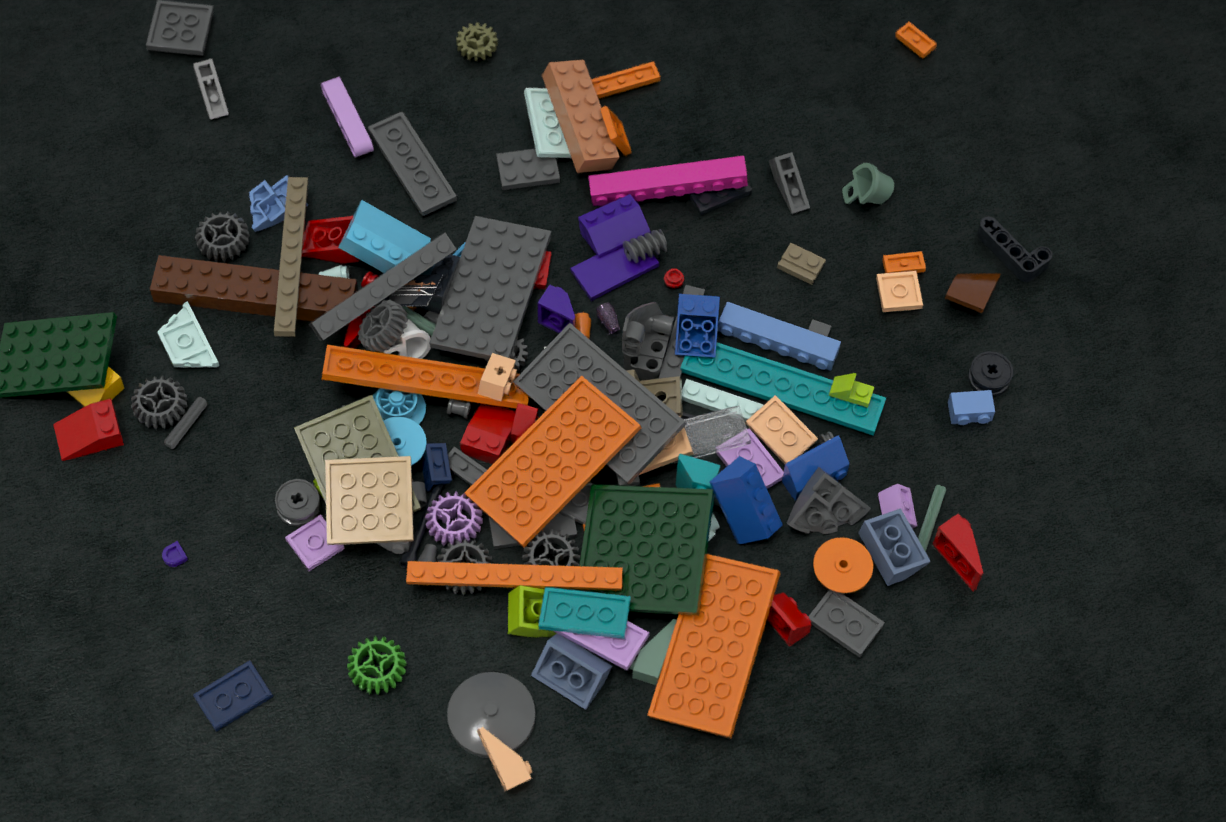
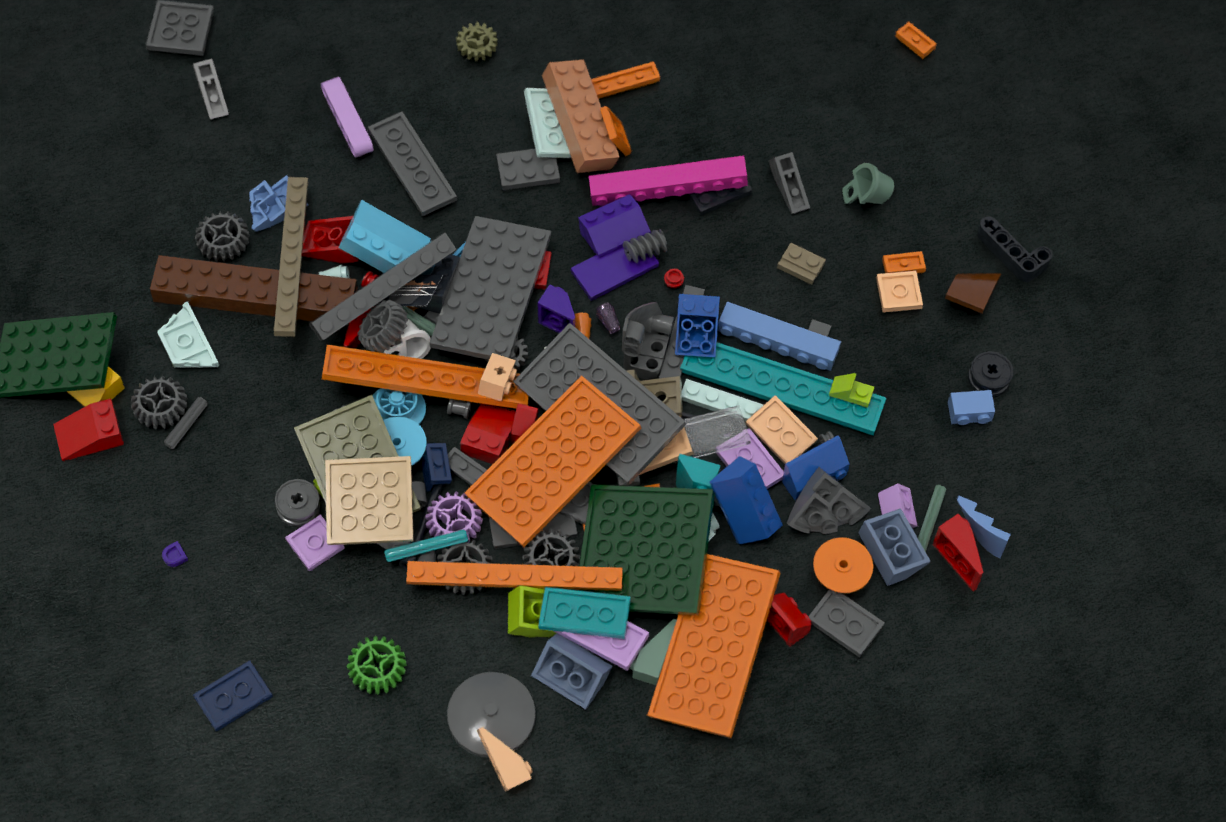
(426, 545): none -> teal axle
(989, 537): none -> medium blue slope

